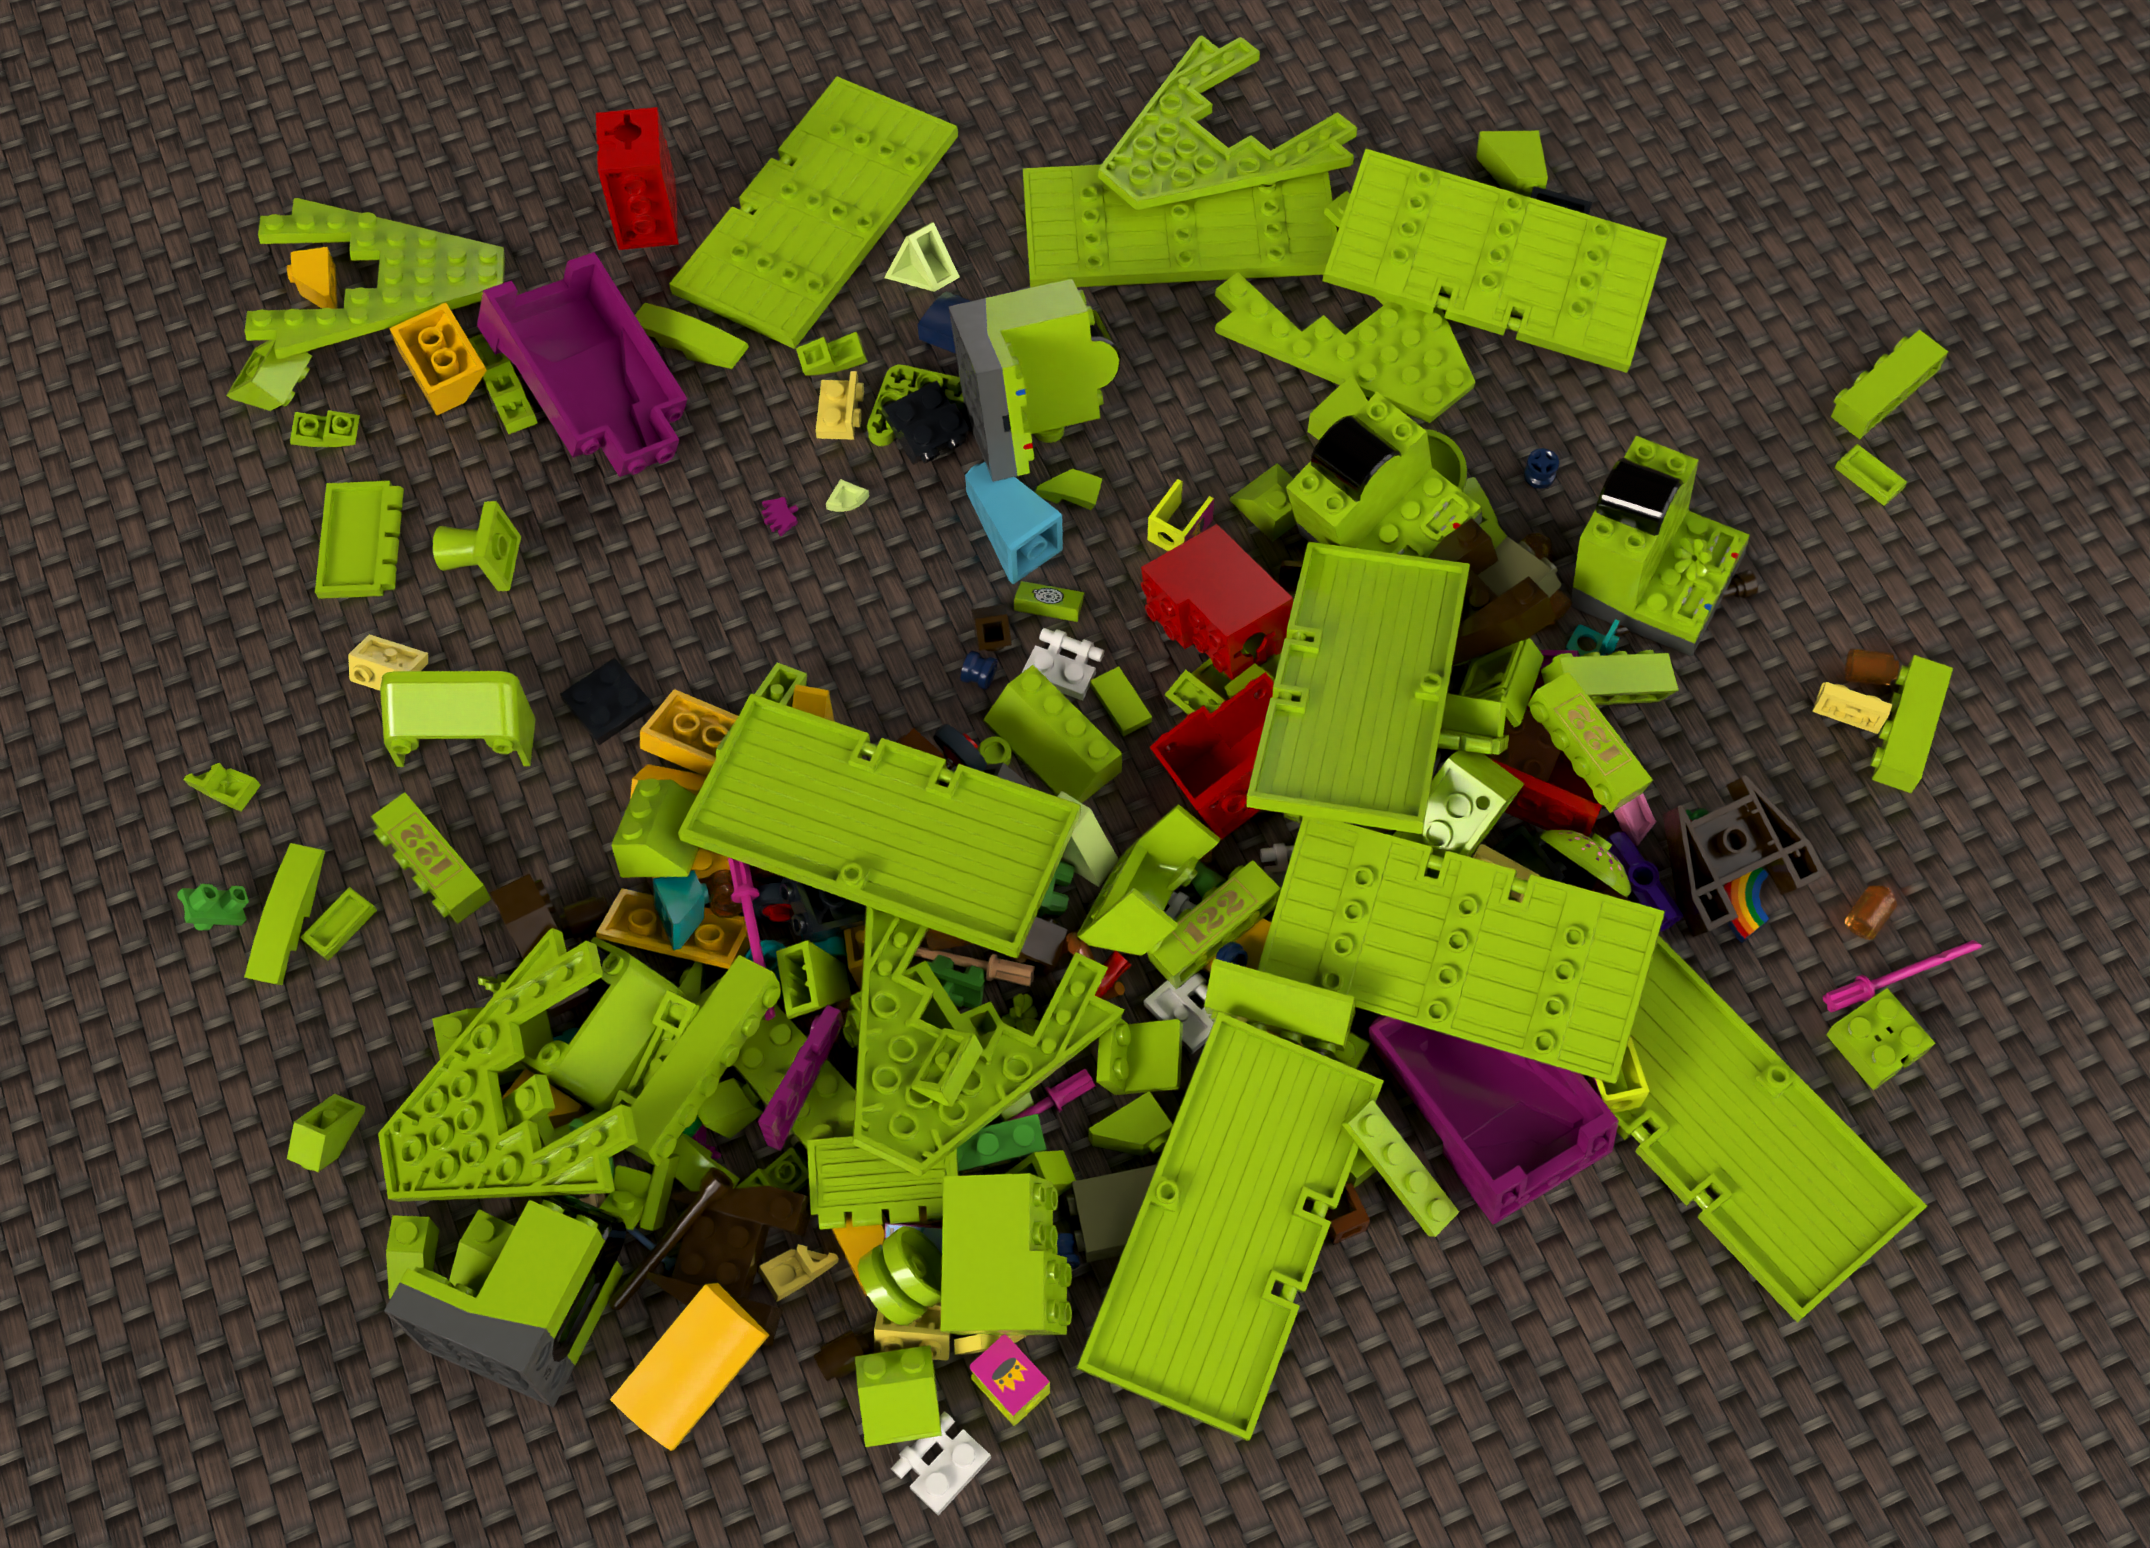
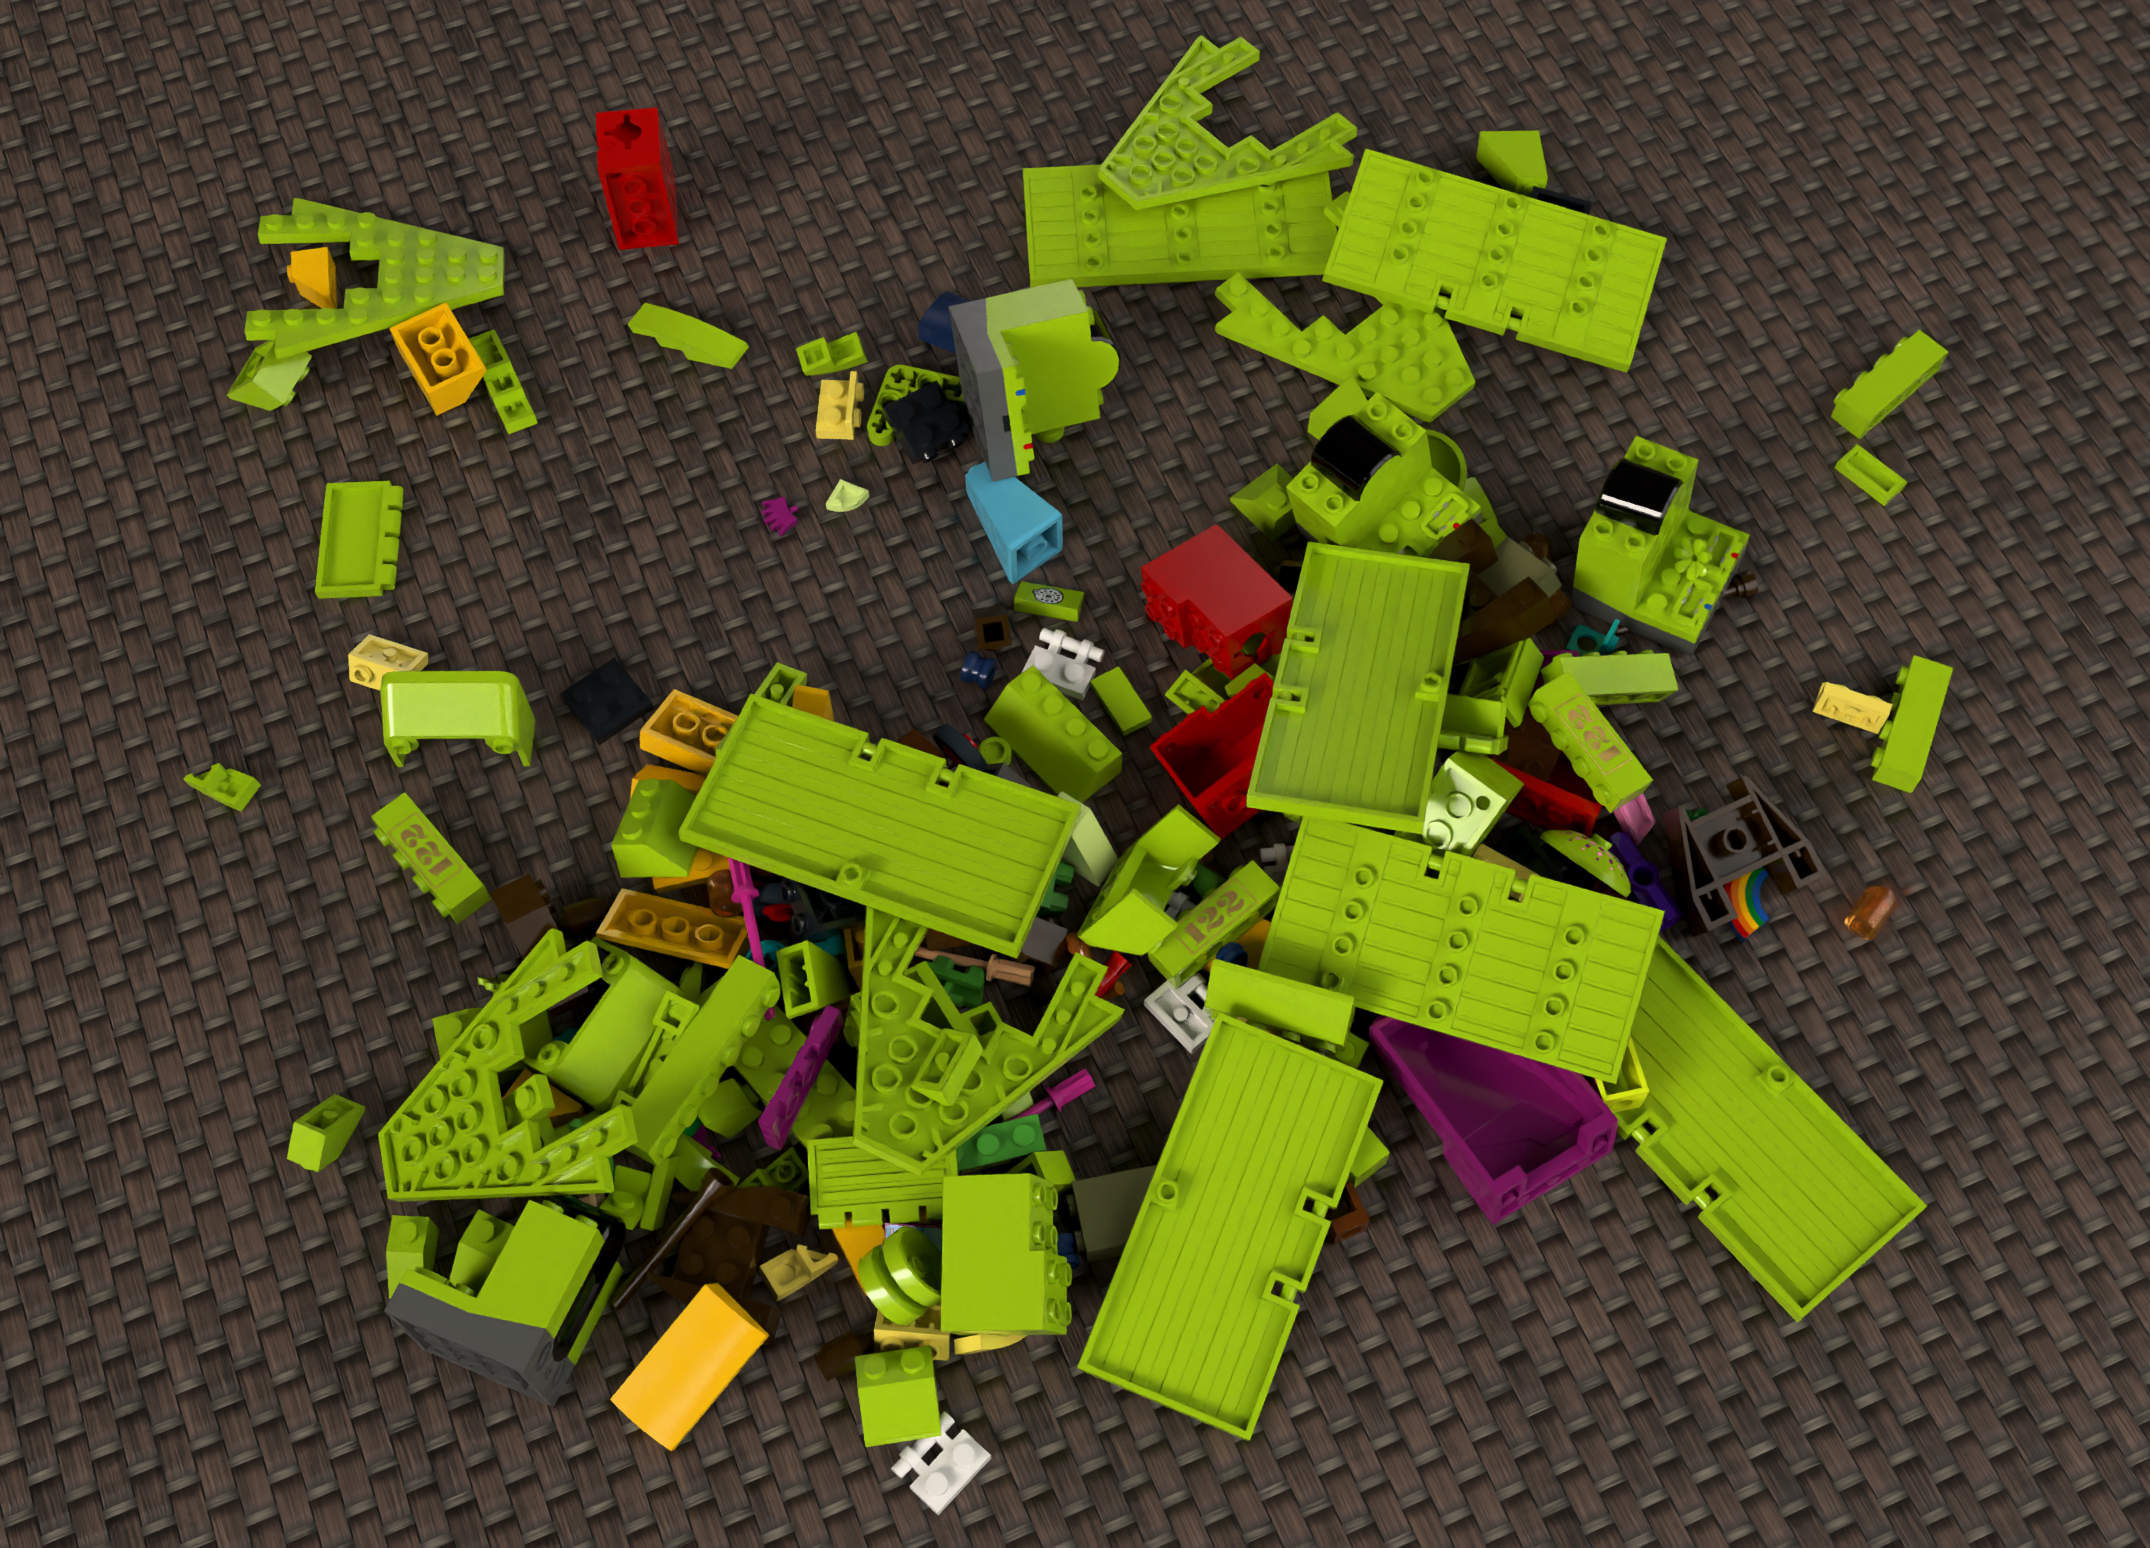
(212, 906): bright green hips -> none
(284, 913): lime slope -> none
(335, 430): lime slope -> none
(338, 923): lime tile -> none
(490, 546): lime plant -> none
(588, 365): magenta panel -> none
(670, 1262): medium blue piece -> none
(680, 906): teal slope -> none
(817, 220): lime door -> none
(923, 261): yellowish green slope -> none
(1009, 1379): dark pink piece -> none
(1022, 1015): lime plant -> none
(1071, 486): lime slope -> none
(1133, 1128): lime slope -> none
(1140, 1057): lime bracket -> none
(1158, 519): neon yellow piece -> none
(1400, 1167): lime plate -> none
(1547, 462): dark blue wheel -> none
(1863, 989): dark pink piece -> none
(1871, 667): clear orange brick -> none
(1879, 1057): lime piece -> none

